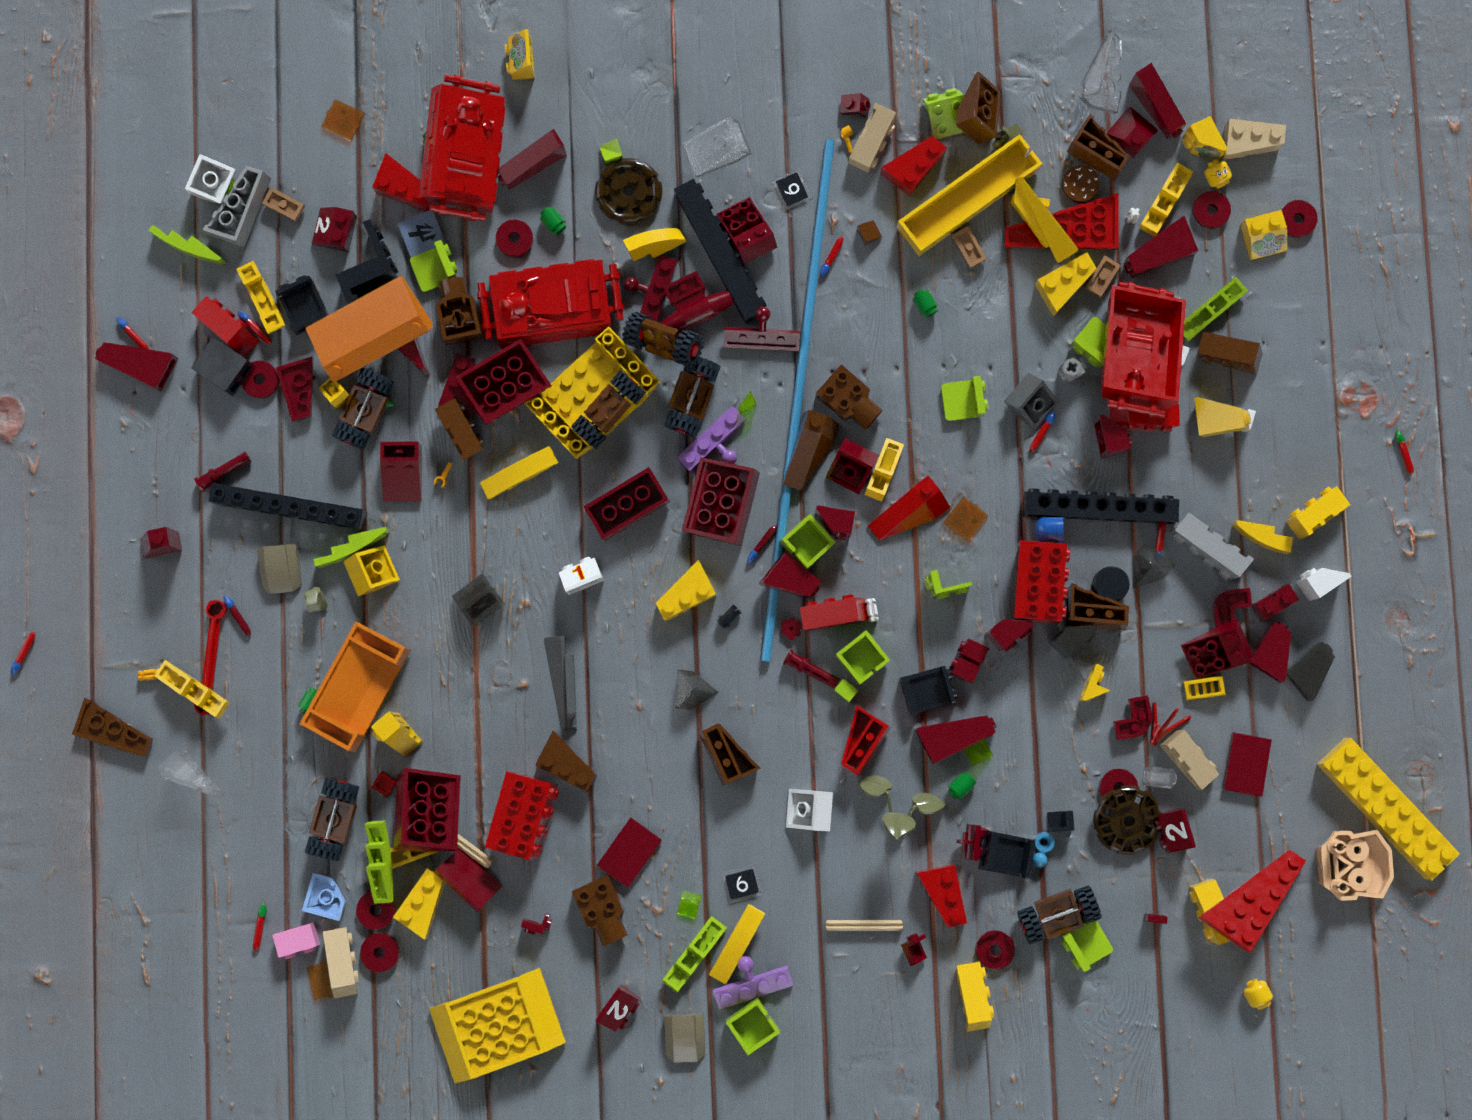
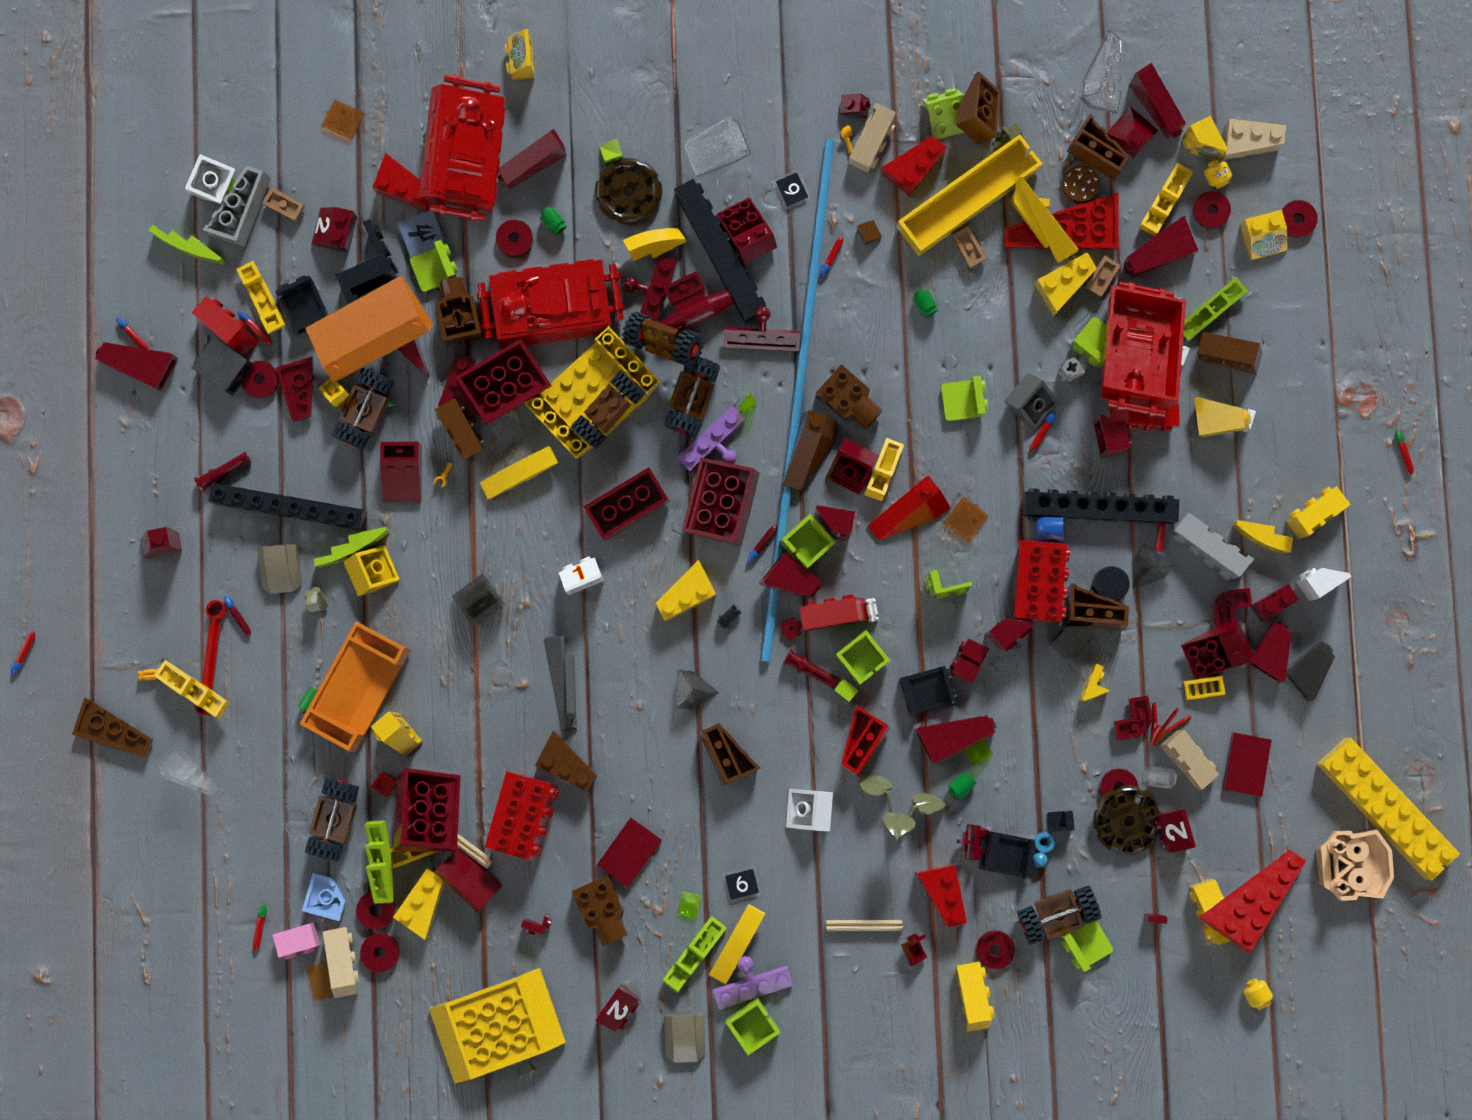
(1133, 215): white piece -> none

